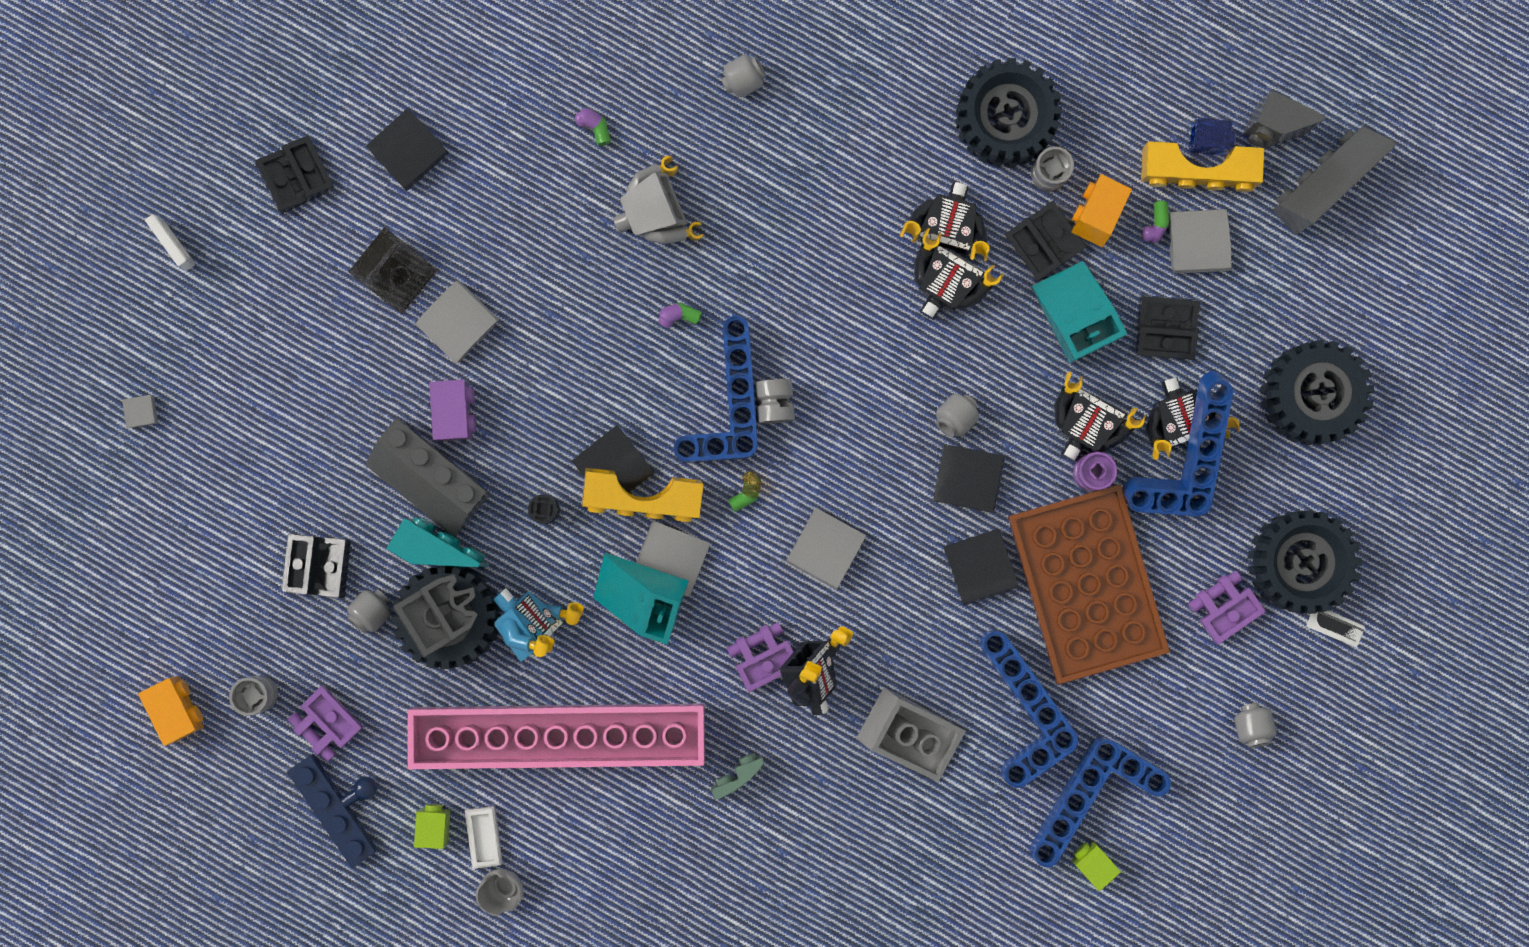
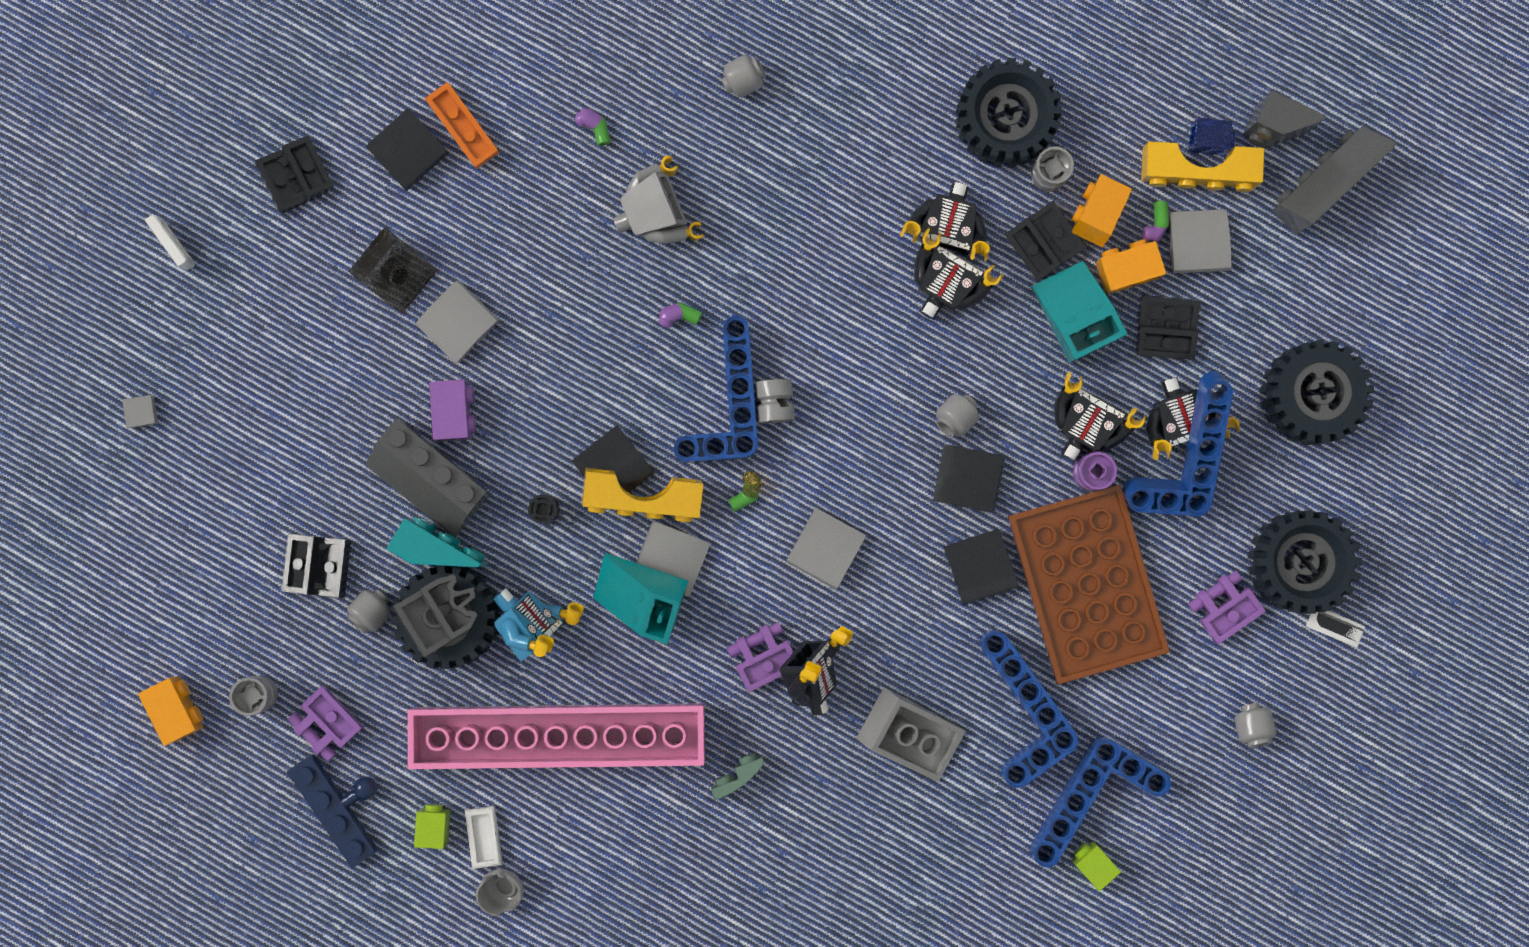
(462, 125): none -> orange plate
(1130, 267): none -> light orange brick

